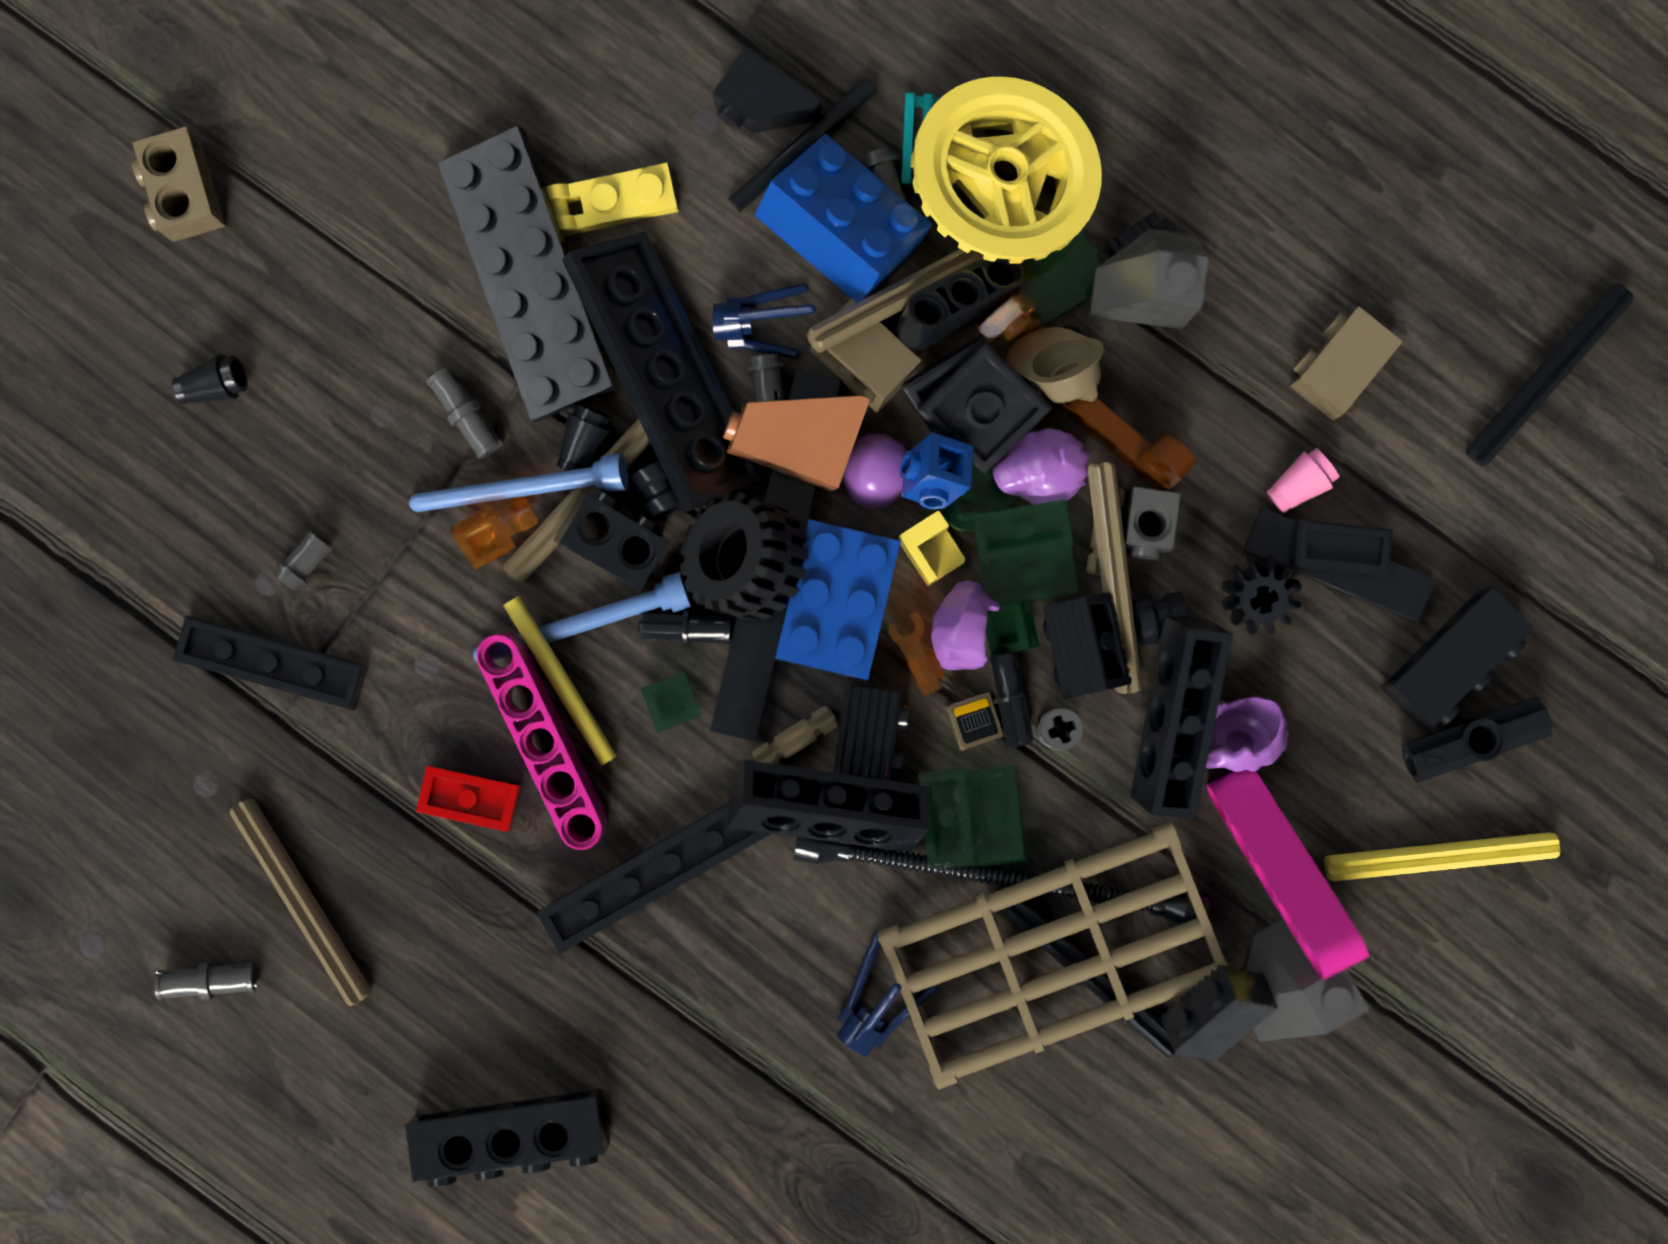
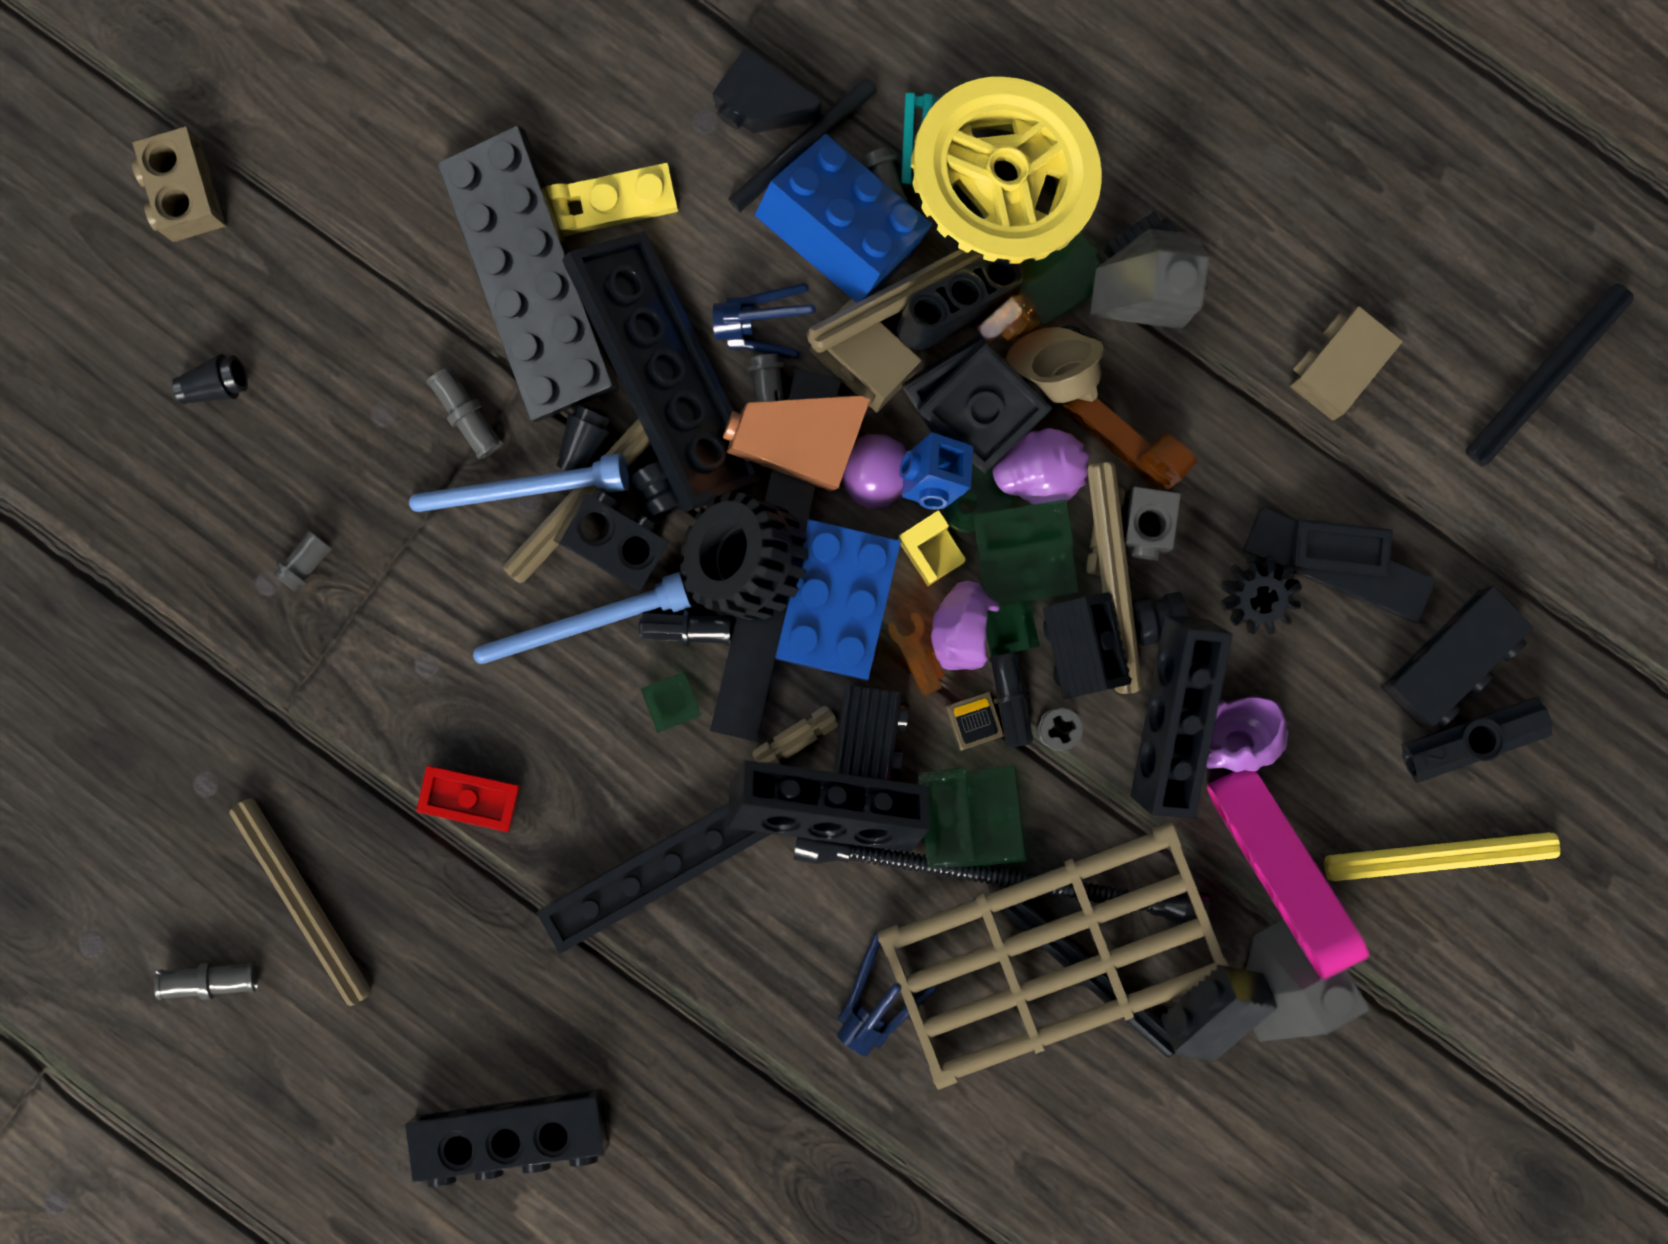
(270, 662): black tile -> none
(489, 534): clear orange plate -> none
(539, 763): dark pink beam -> none
(559, 680): light yellow bar -> none
(1303, 480): bright pink cone -> none

